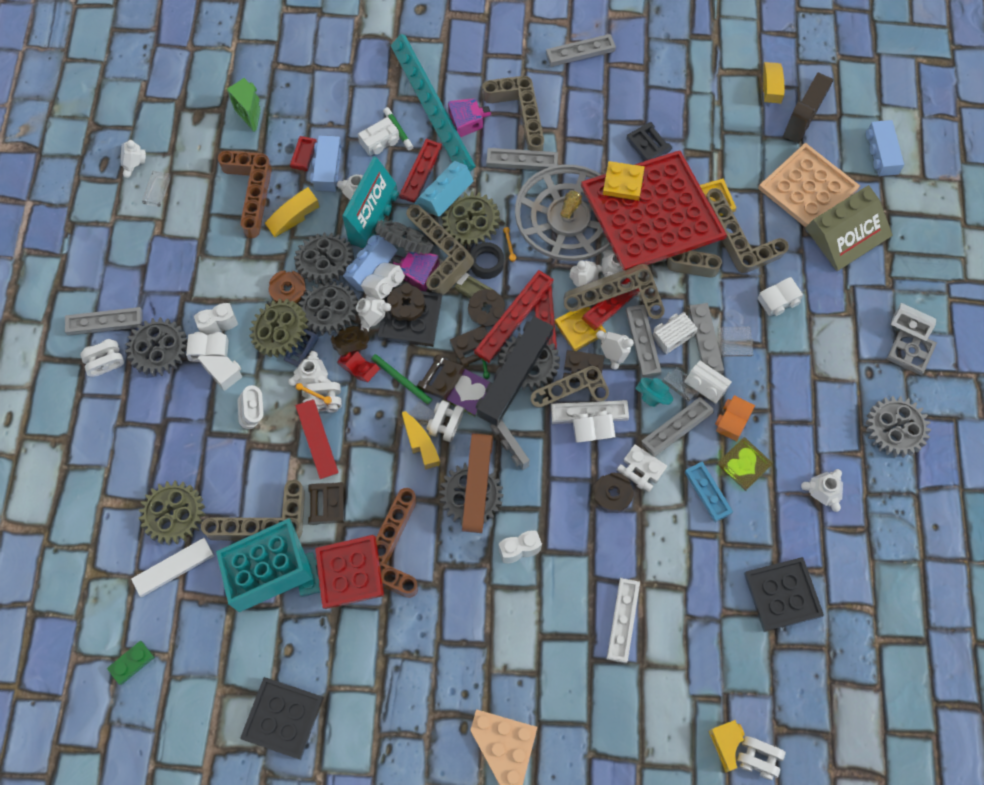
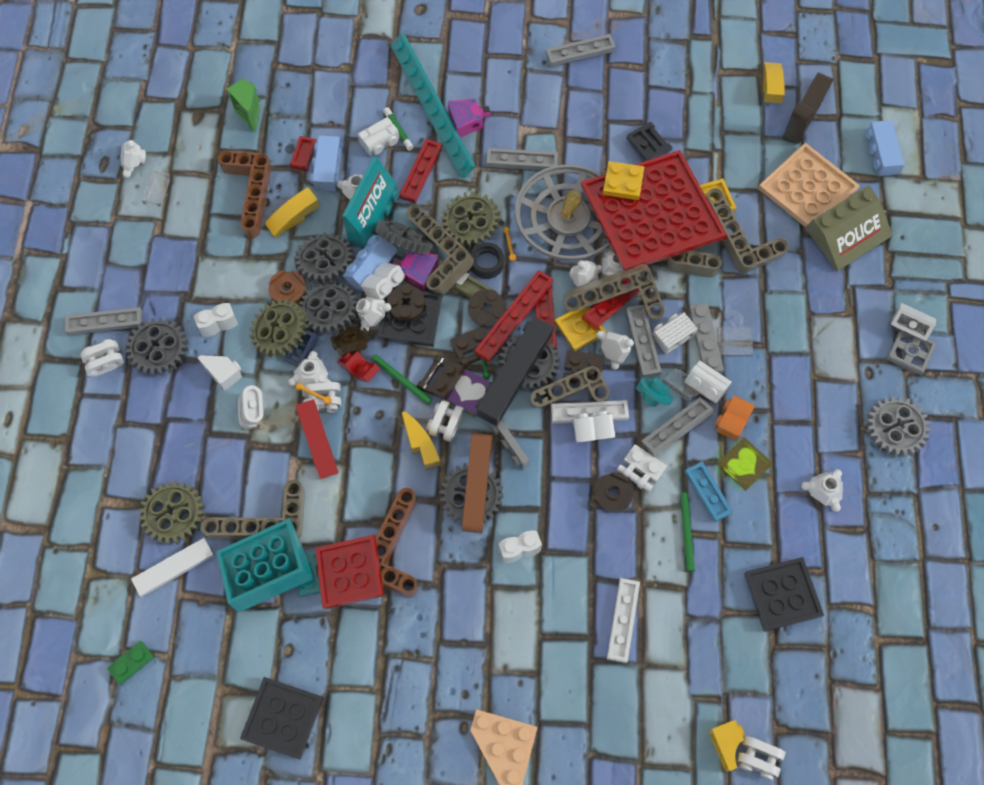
(207, 345): white brick -> none
(332, 503): dark brown plate -> none
(445, 189): medium azure slope -> none
(519, 89): dark tan beam -> none
(687, 532): none -> green bar
(780, 296): white brick -> none

